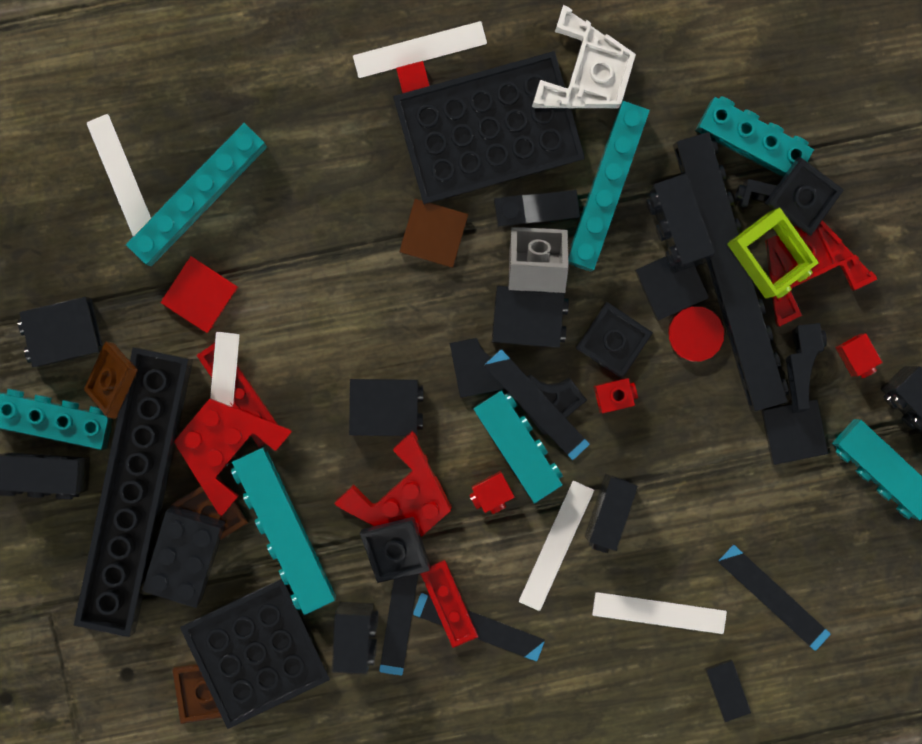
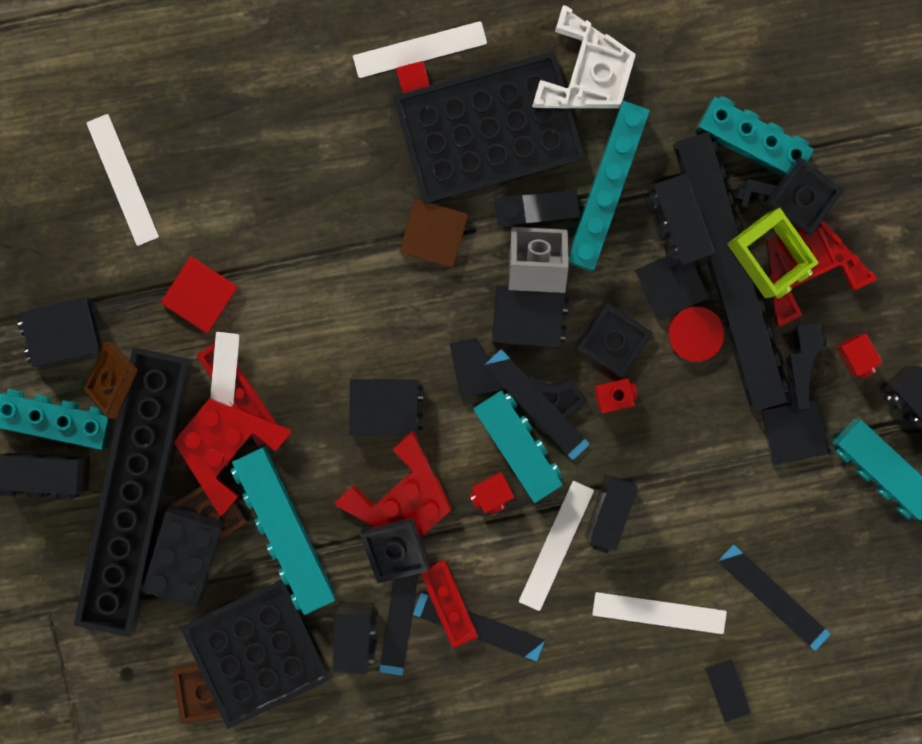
(196, 195): teal brick -> none

